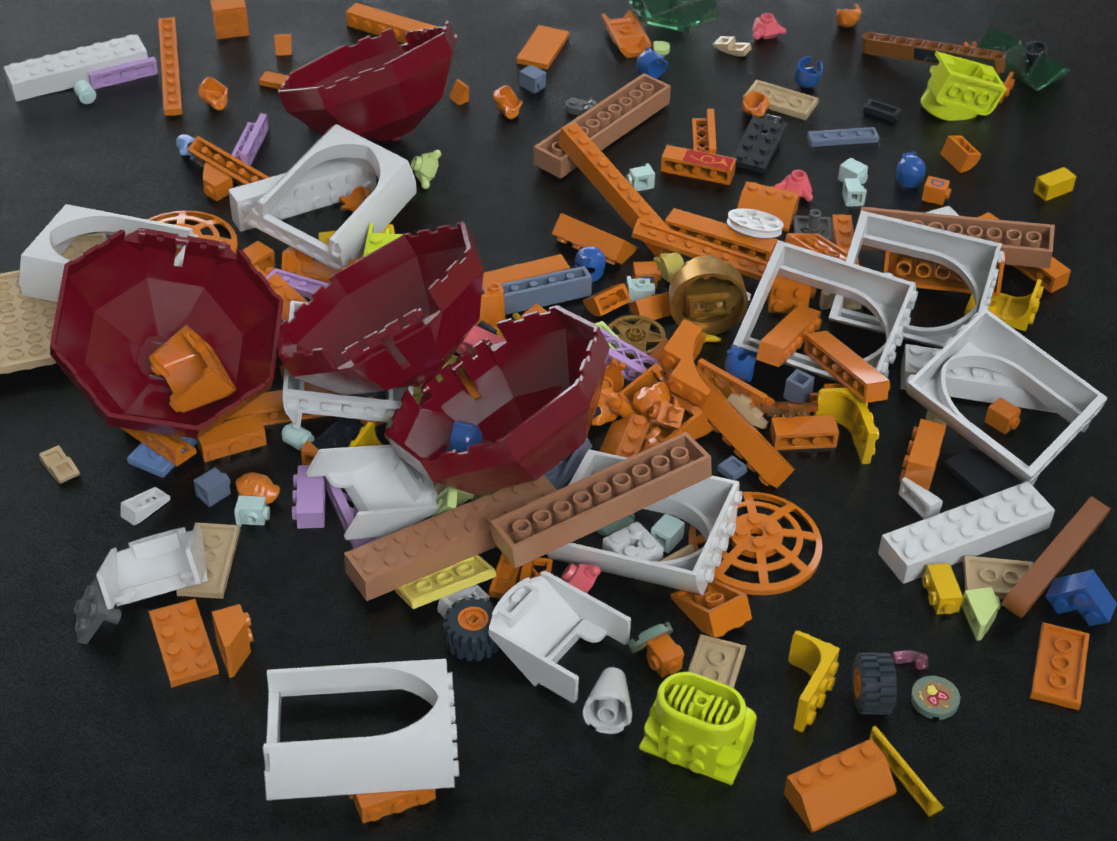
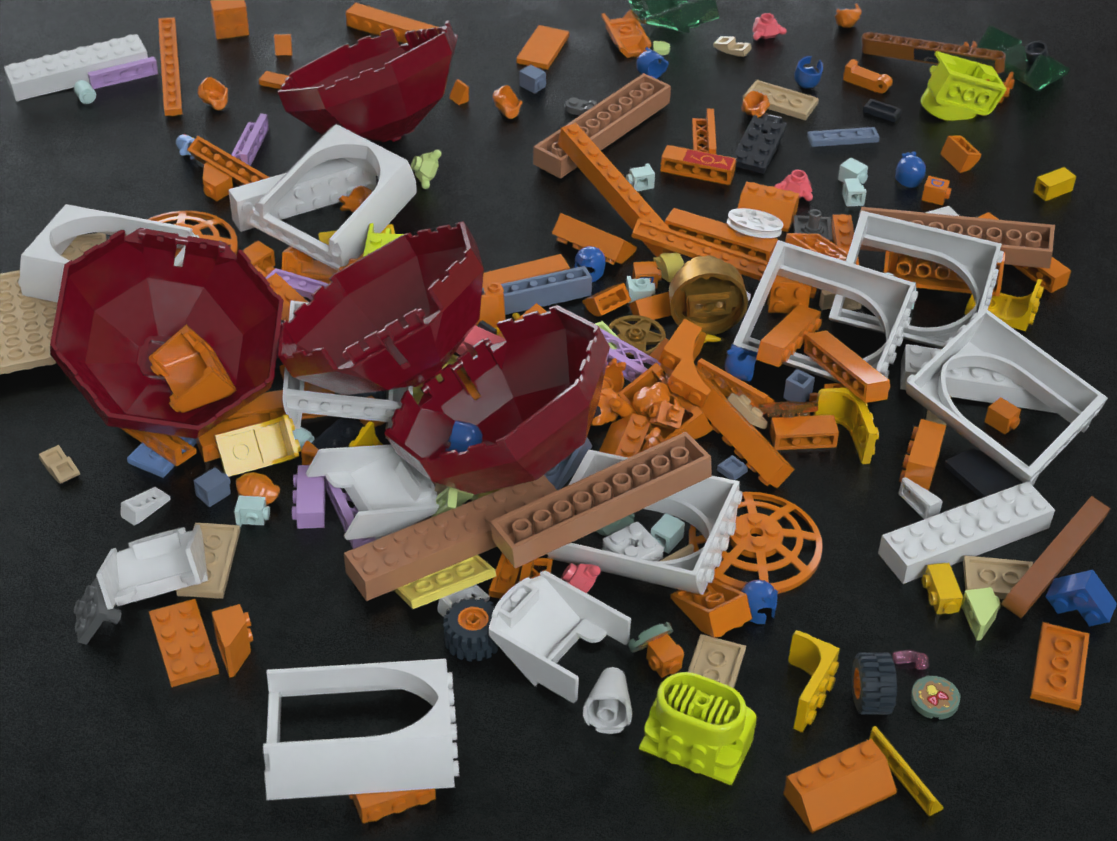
(257, 446): none -> yellow bracket
(760, 595): none -> blue helmet
(866, 78): none -> orange leg

